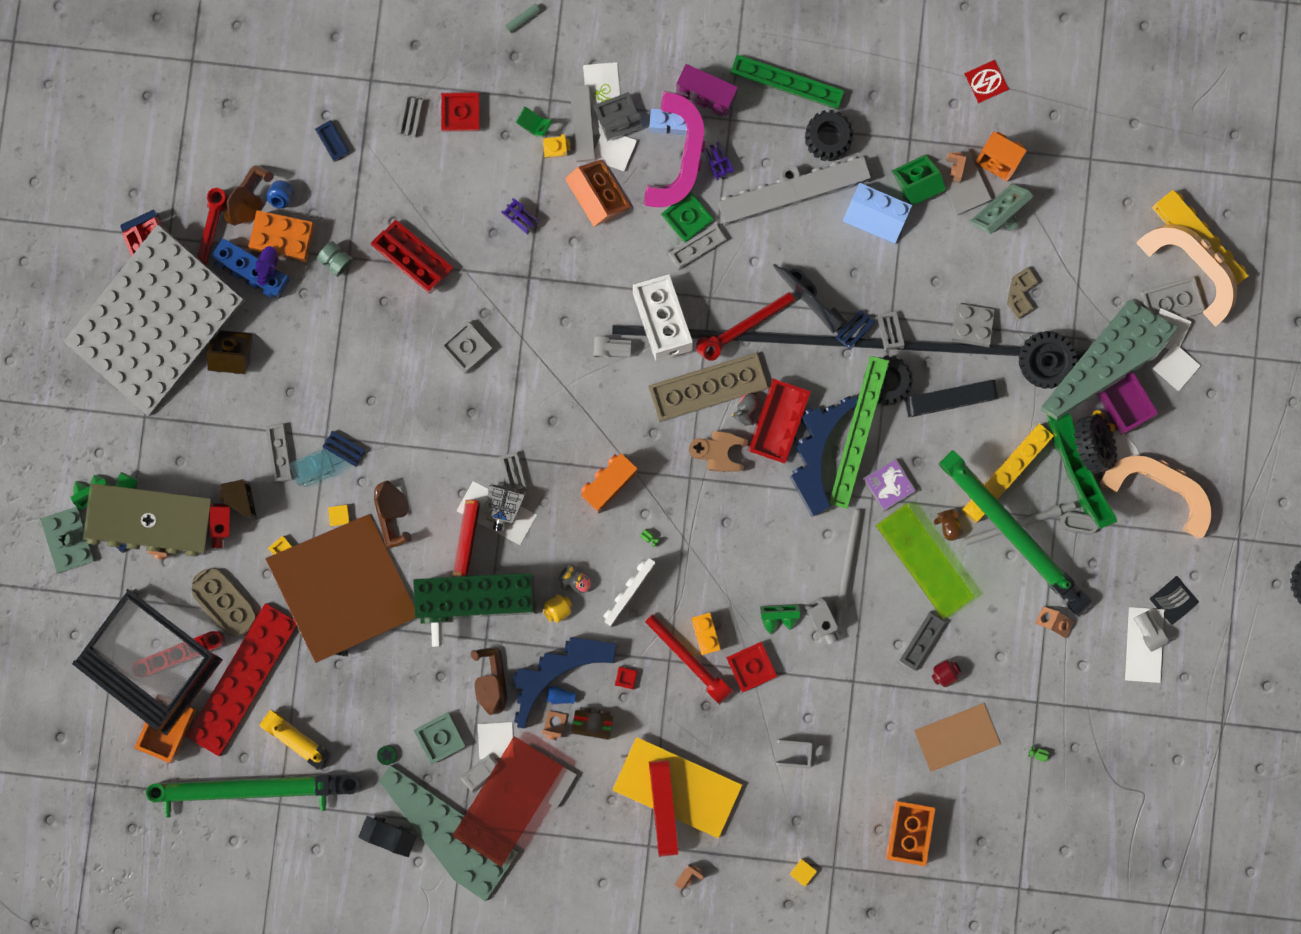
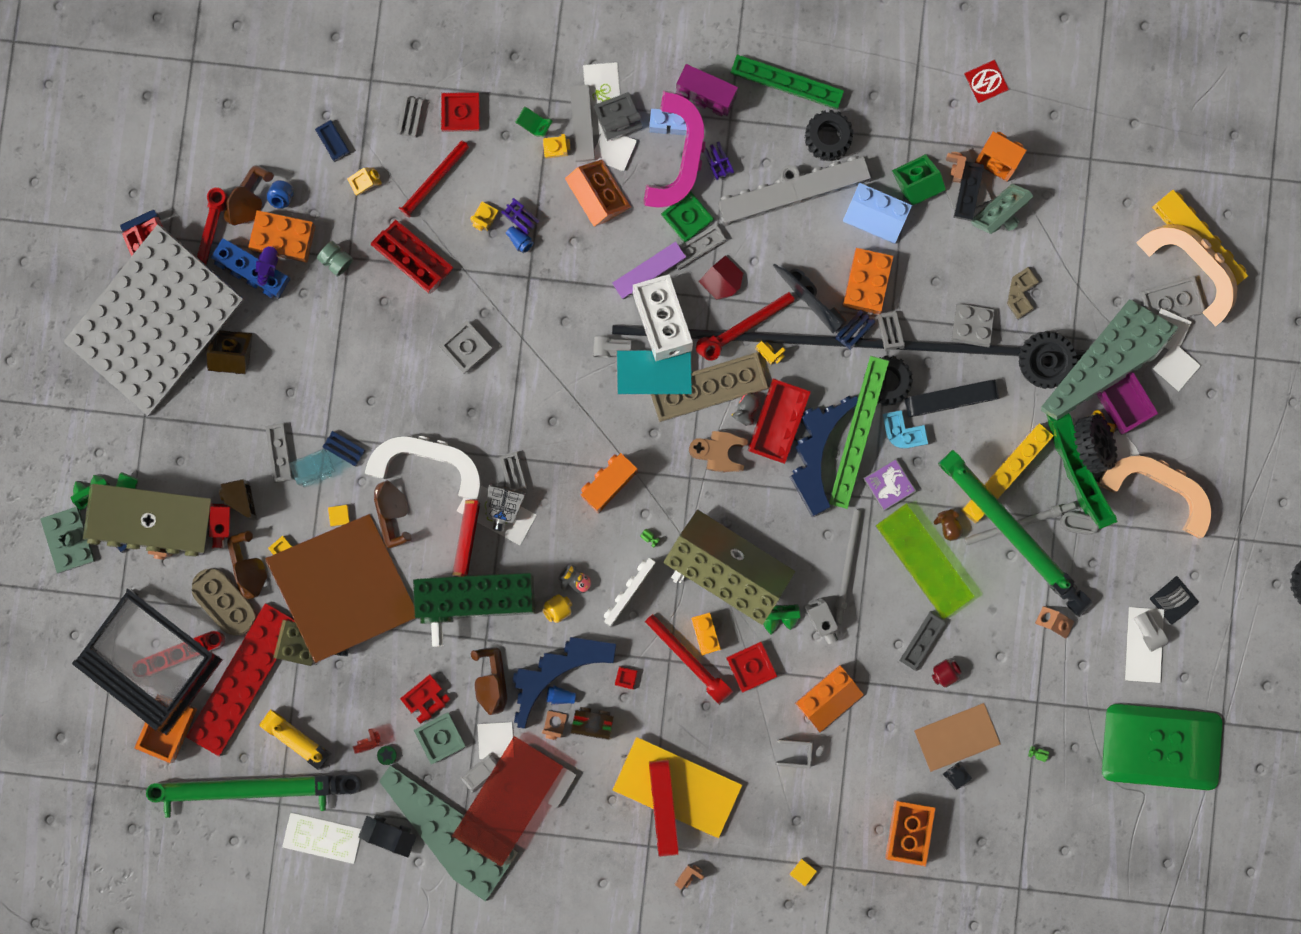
(248, 573): none -> reddish brown piece
(292, 645): none -> olive plate
(321, 838): none -> white sticker
(364, 180): none -> yellow bracket
(365, 745): none -> clear red bracket
(421, 694): none -> red plate
(434, 178): none -> red axle
(440, 451): none -> white arch
(484, 217): none -> yellow bracket
(520, 240): none -> blue cone
(522, 18): sand green piece -> none
(643, 375): none -> teal sticker
(649, 269): none -> medium lavender tile
(722, 279): none -> dark red slope
(728, 567): none -> olive piece
(766, 351): none -> yellow bracket
(829, 698): none -> orange slope
(867, 281): none -> orange brick
(900, 436): none -> medium azure plate
(957, 776): none -> black brick
(968, 191): none -> black plate
(1162, 747): none -> green wedge

